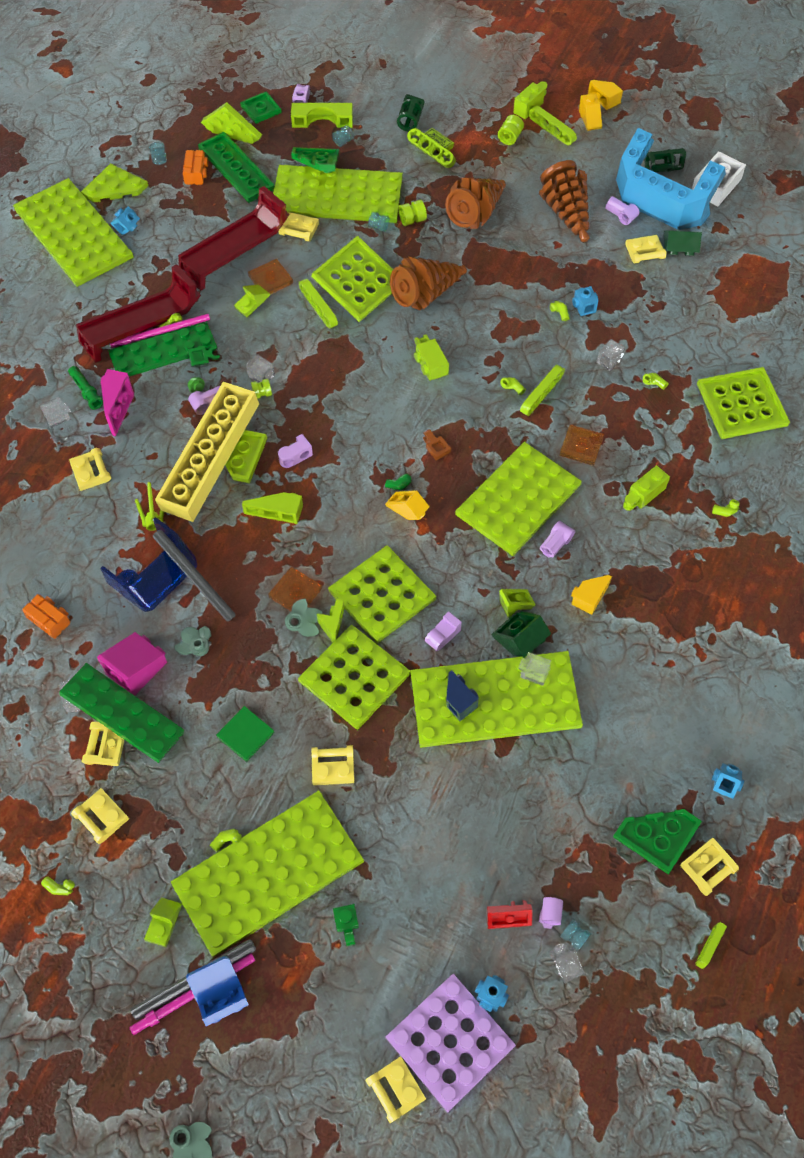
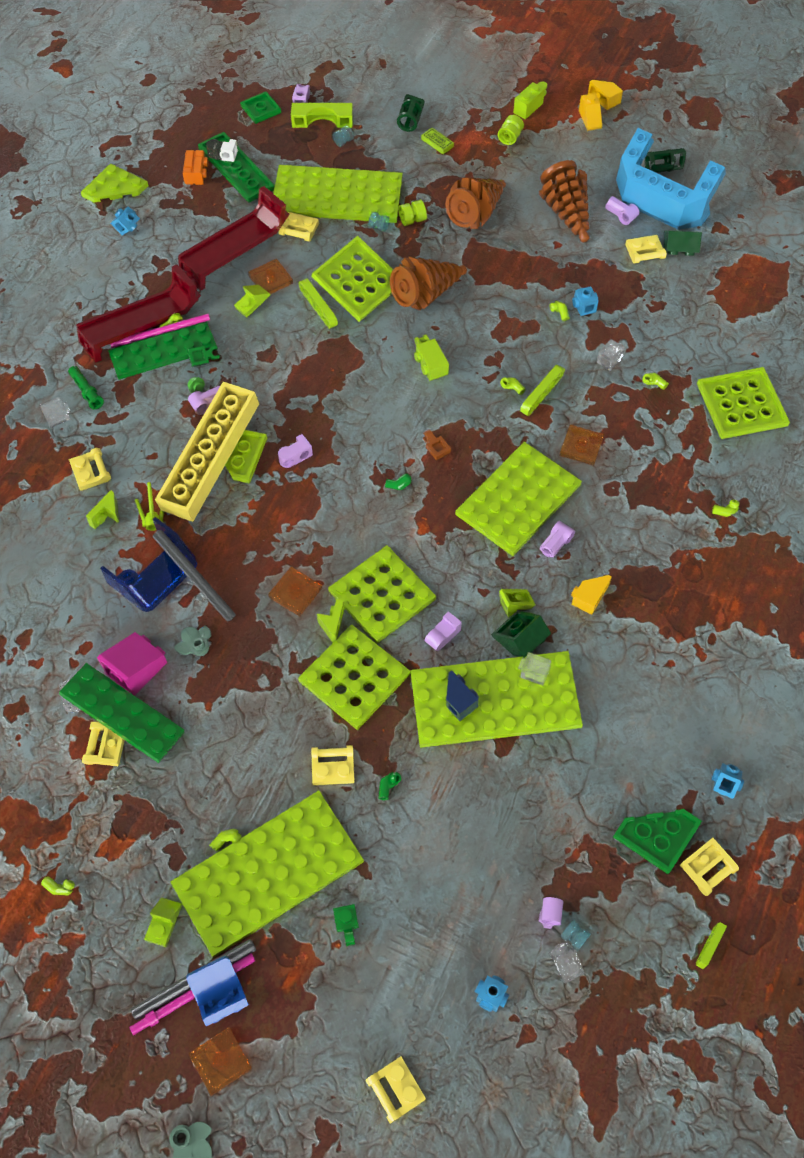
(47, 616): orange brick -> none
(73, 232): lime plate -> none
(105, 508): none -> lime slope
(105, 810): light yellow plate -> none
(117, 397): dark pink slope -> none
(158, 153): clear light blue wheel -> none
(220, 1061): none -> clear orange plate
(222, 150): none -> leg
(228, 120): lime plate -> none
(245, 734): green tile -> none
(260, 369): clear brick -> none
(261, 388): lime wheel -> none
(278, 507): lime slope -> none
(306, 619): sand green plate -> none
(317, 158): green plate -> none
(387, 783): none -> green arm
(408, 504): yellow slope -> none
(415, 1056): lavender piece -> none
(431, 147): lime beam -> none
(509, 916): red plate -> none
(540, 116): lime beam -> none
(646, 488): lime brick -> none
(734, 173): white brick -> none

